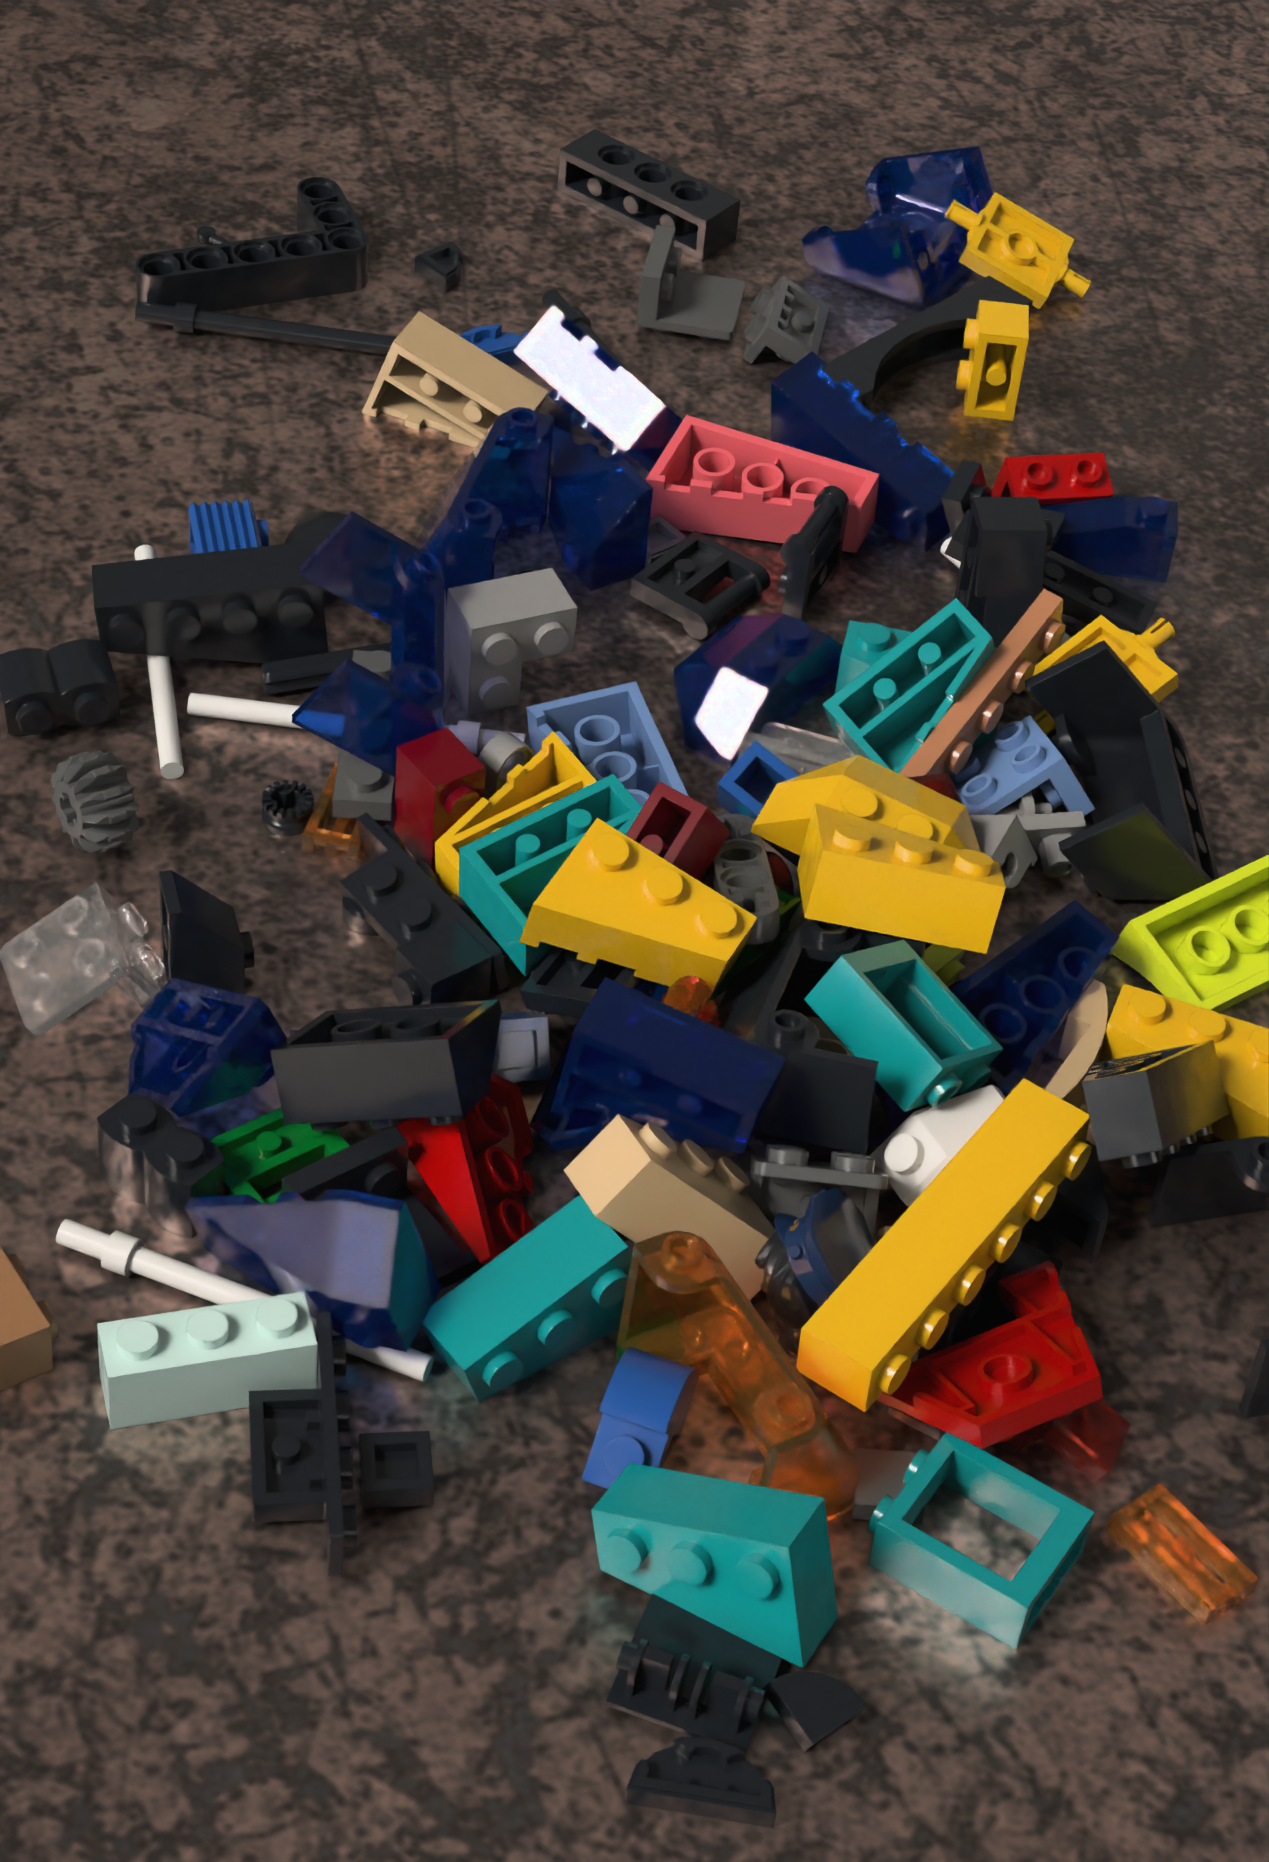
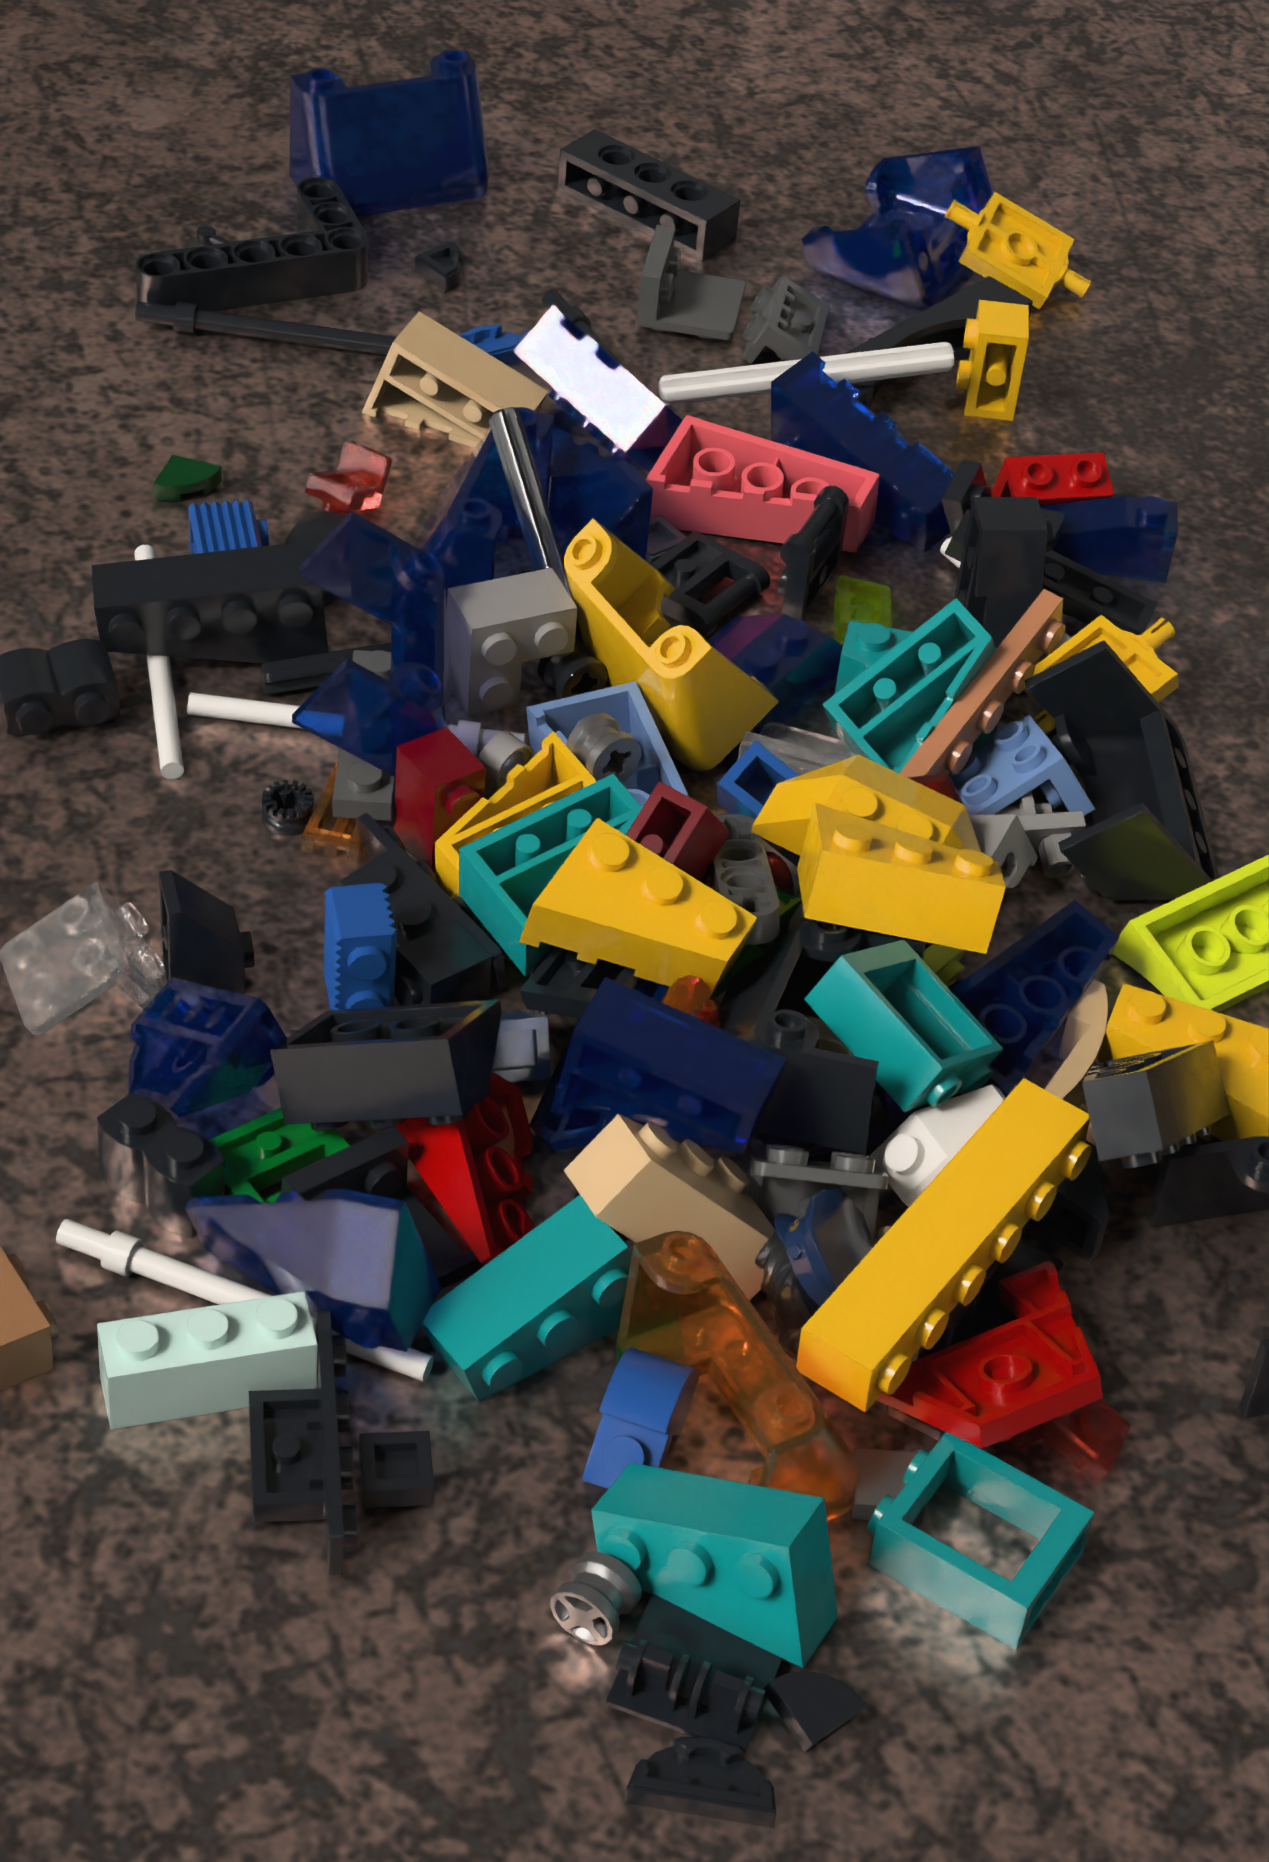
(94, 801): dark grey gear -> none
(185, 476): none -> dark green tile
(355, 483): none -> clear red bracket
(359, 947): none -> blue brick
(394, 139): none -> clear blue windscreen
(528, 494): none -> black axle
(573, 672): none -> black wheel
(595, 1598): none -> flat silver wheel
(604, 747): none -> flat silver wheel
(688, 685): none -> yellow windscreen
(852, 366): none -> white axle
(860, 602): none -> clear neon green plate
(1173, 1559): clear orange tile -> none

